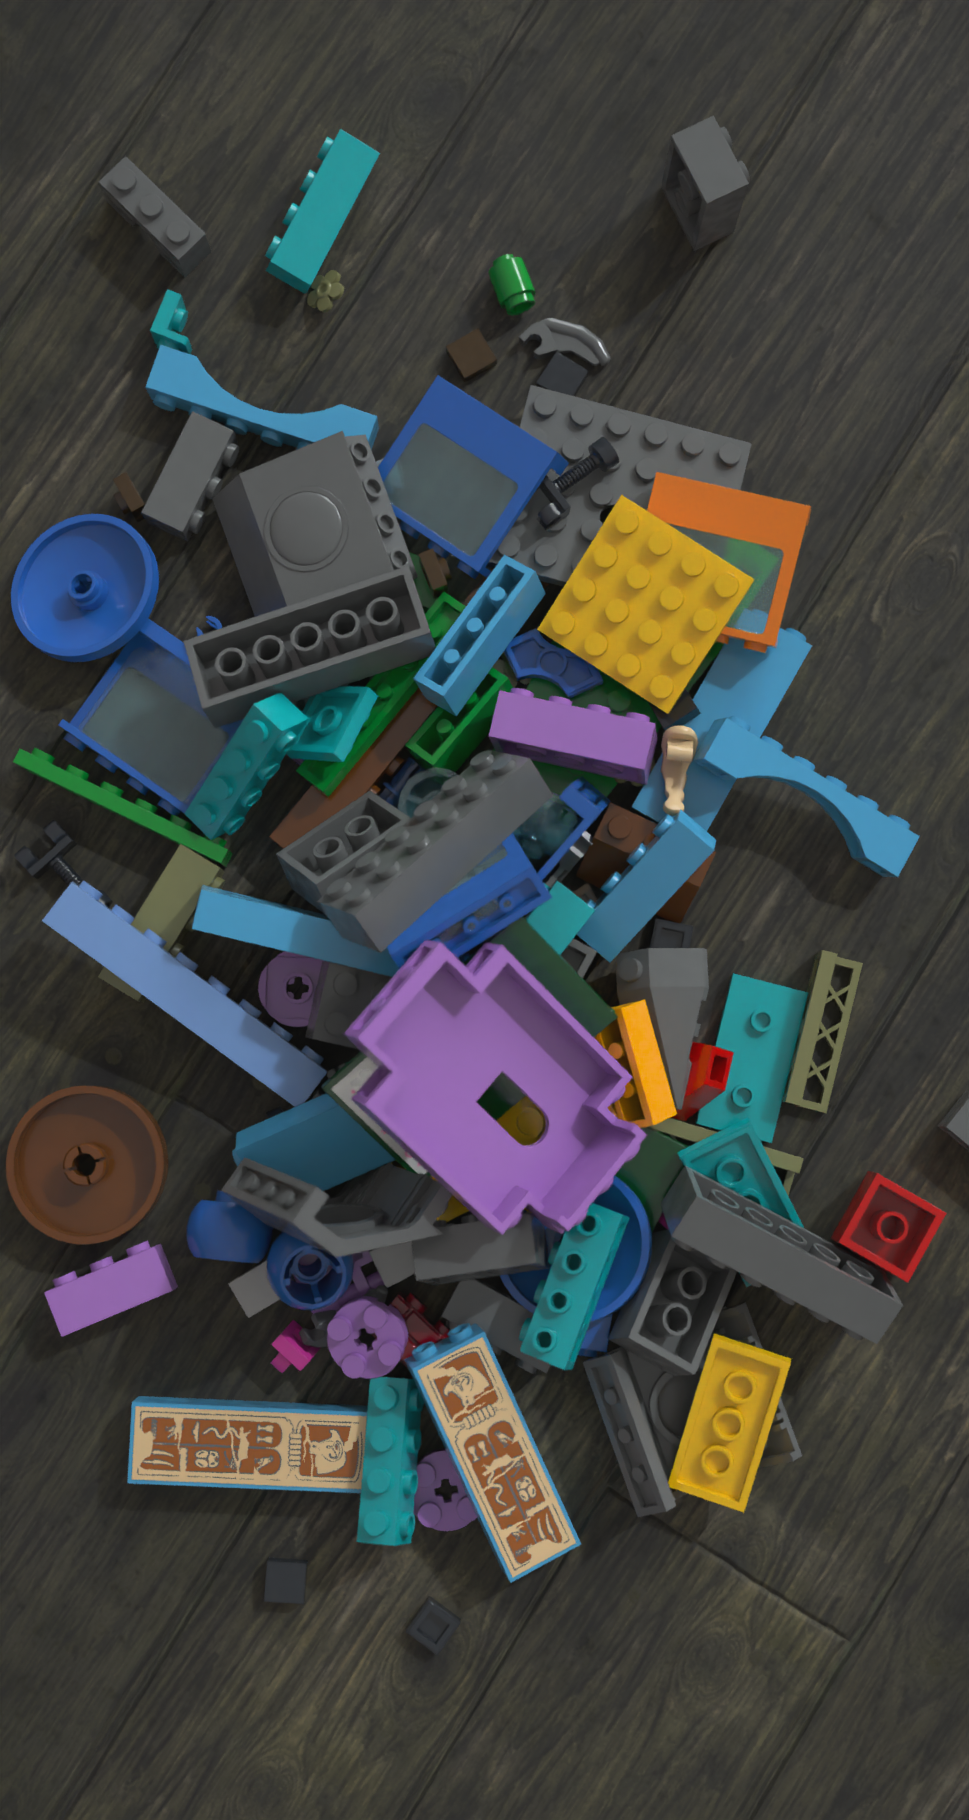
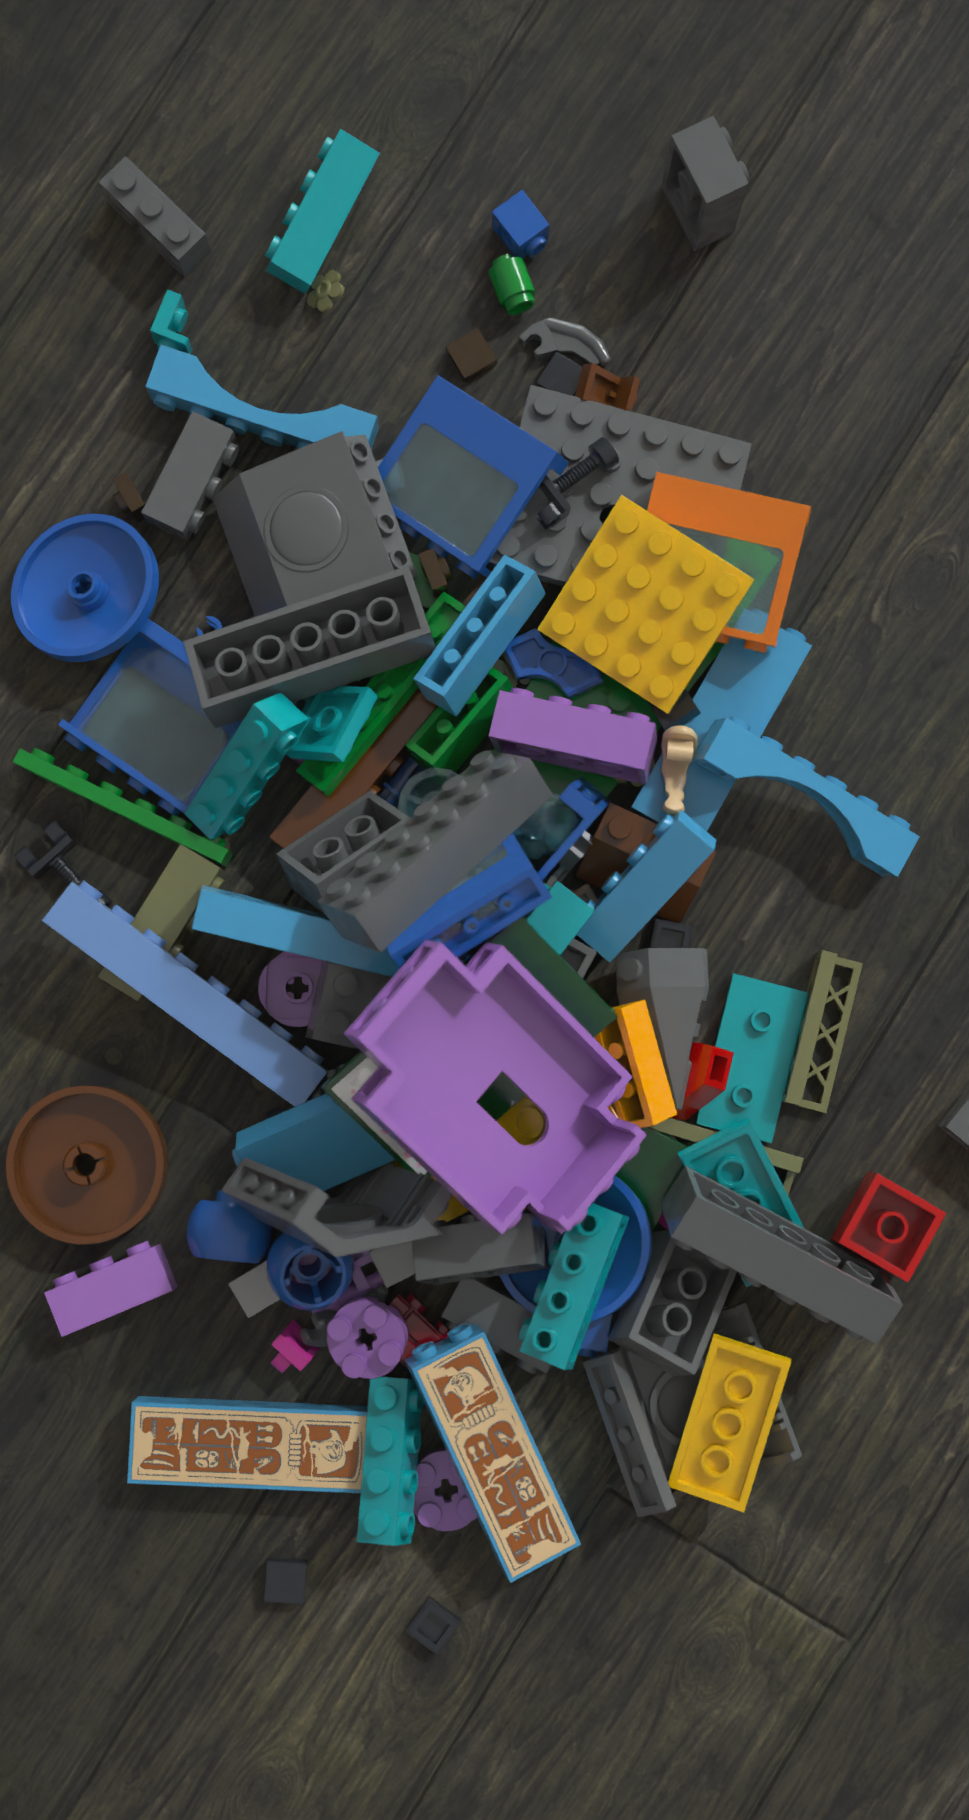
(521, 226): none -> blue brick
(606, 388): none -> reddish brown bracket

